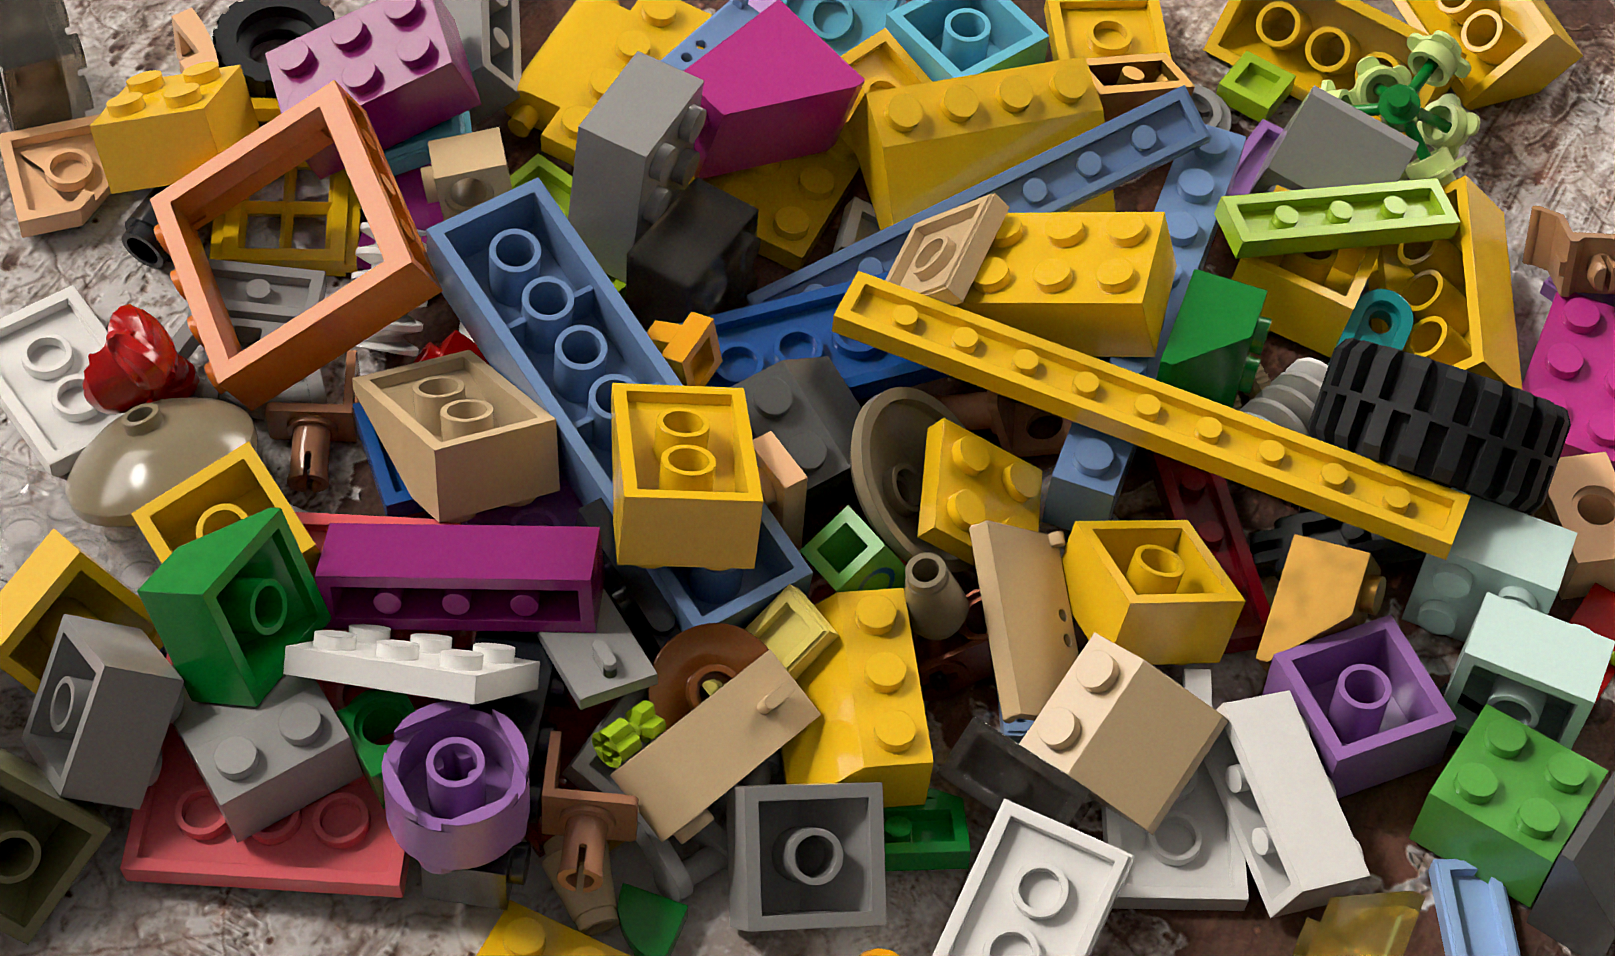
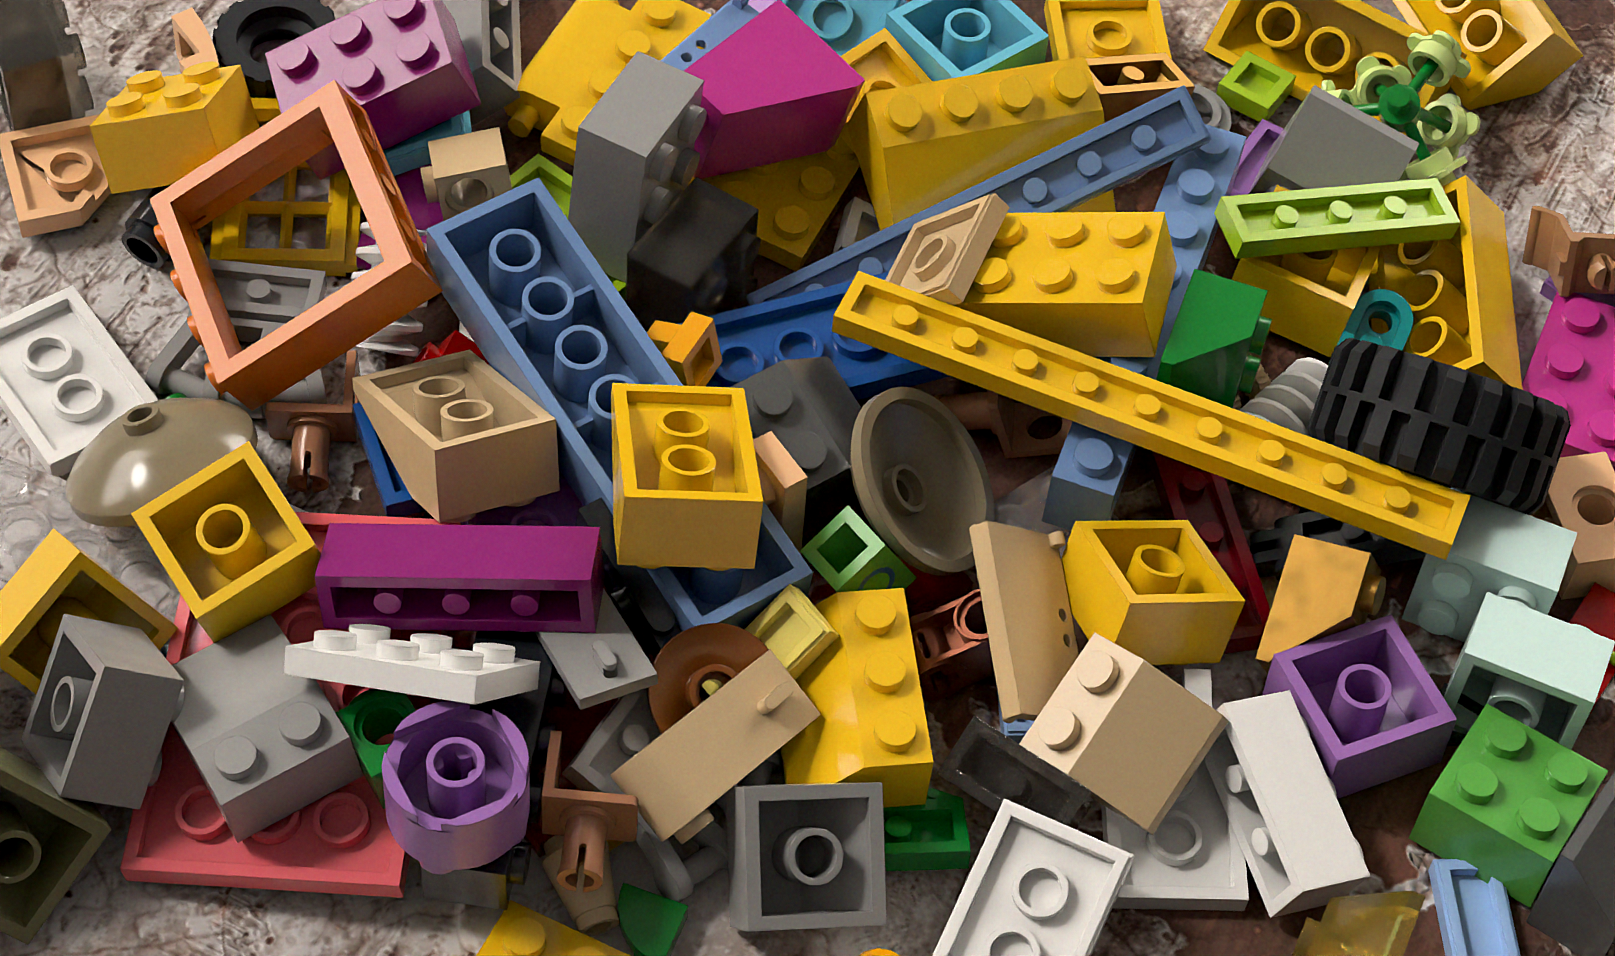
(136, 365): red hair -> none
(233, 608): green slope -> none
(624, 736): lime piece -> none
(933, 598): dark tan cone -> none
(973, 483): yellow plate -> none

